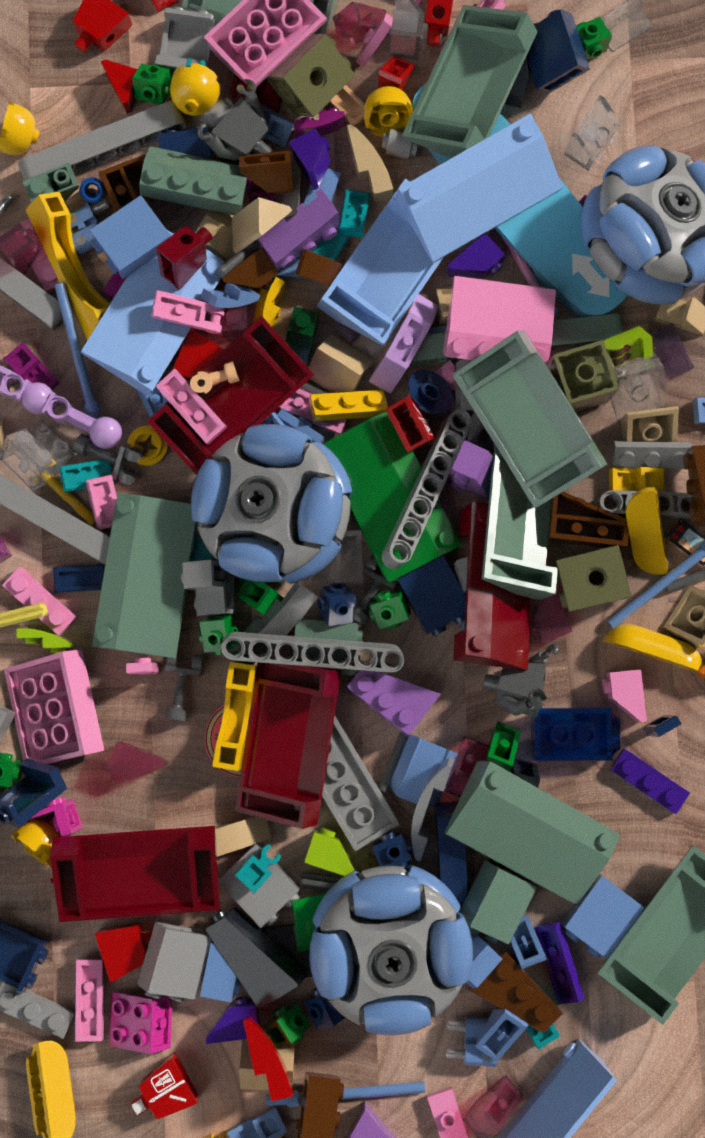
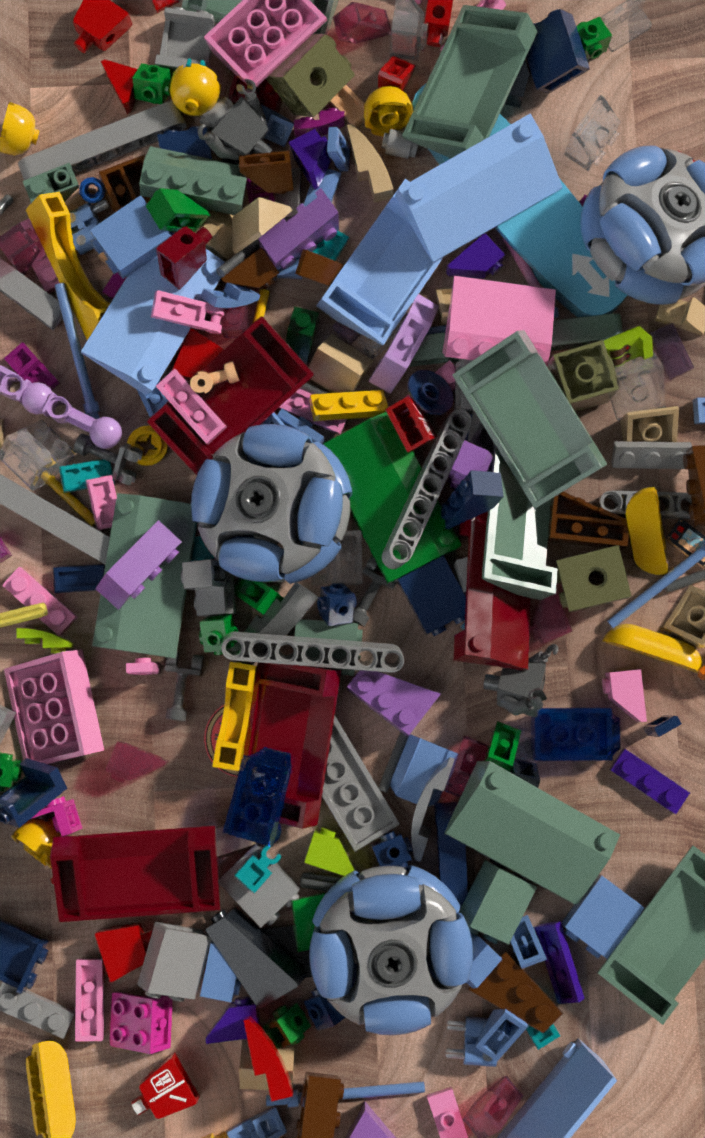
(139, 565): none -> medium lavender wedge
(175, 210): none -> green slope
(259, 797): none -> clear blue slope
(272, 312): yellow slope -> none
(338, 149): none -> medium blue plate
(354, 213): teal plate -> none
(373, 39): bright pink plate -> none
(389, 609): green brick -> none
(474, 495): none -> dark blue slope
(636, 479): yellow slope -> none

